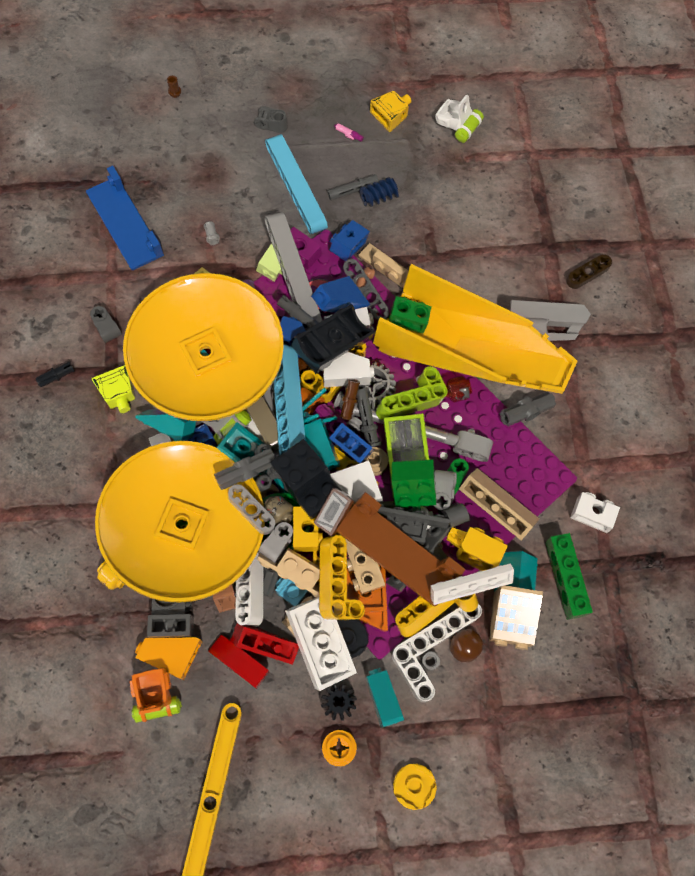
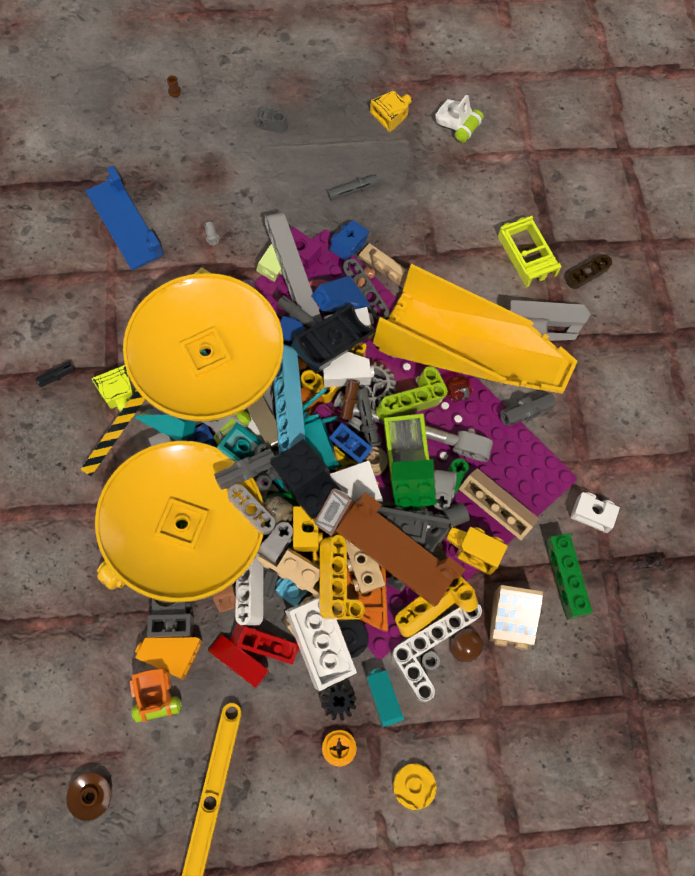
(77, 795): none -> reddish brown dish
(105, 326): dark grey piece -> none
(113, 433): none -> sticker
(296, 184): medium azure beam -> none
(351, 134): piece -> none
(379, 191): dark blue piece -> none
(408, 318): green brick -> none
(472, 584): white plate -> none
(524, 569): teal slope -> none
(533, 269): none -> neon yellow door

